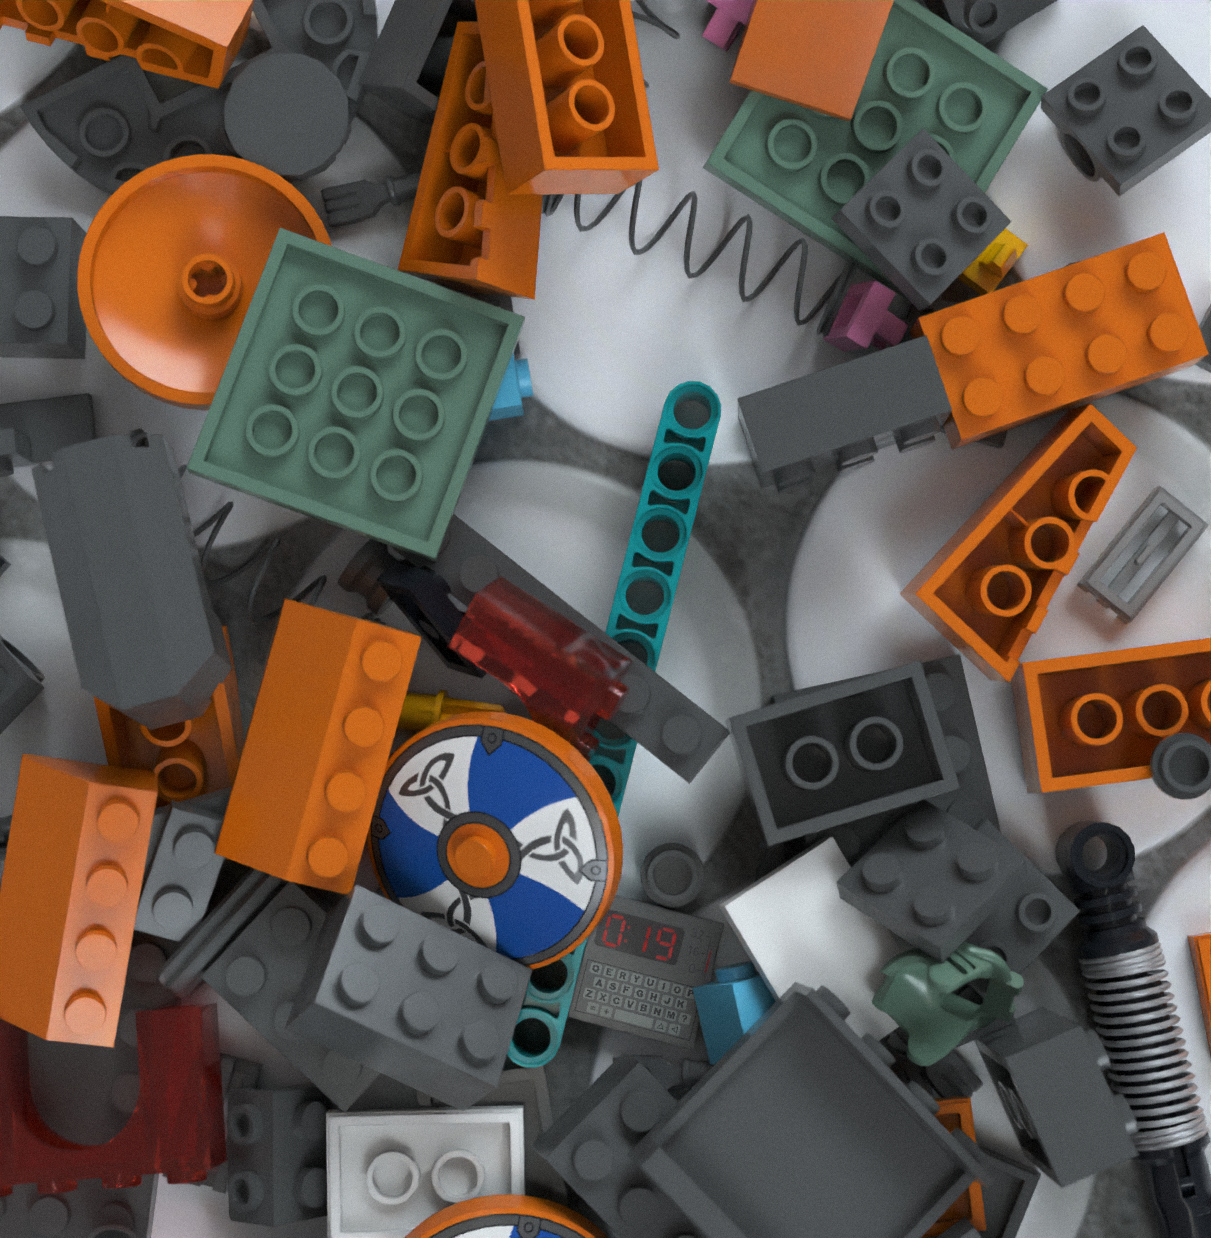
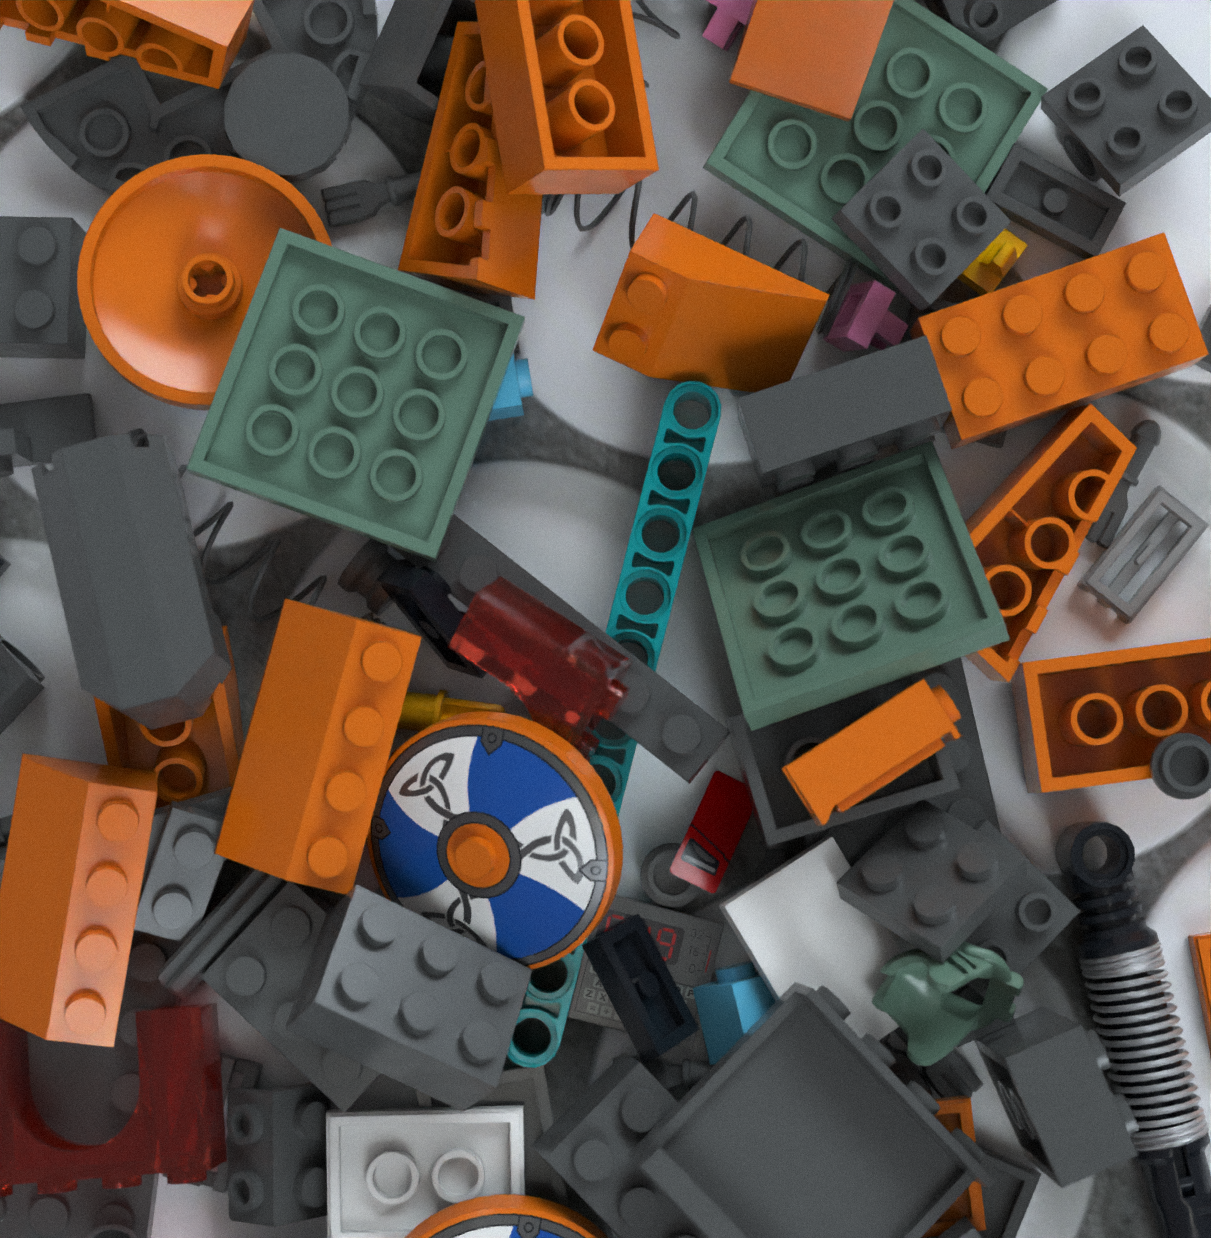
(640, 988): none -> black plate
(706, 313): none -> orange slope
(713, 833): none -> red sticker
(846, 586): none -> sand green plate
(873, 750): none -> orange window
(1055, 203): none -> dark grey plate
(1145, 437): none -> dark grey piece

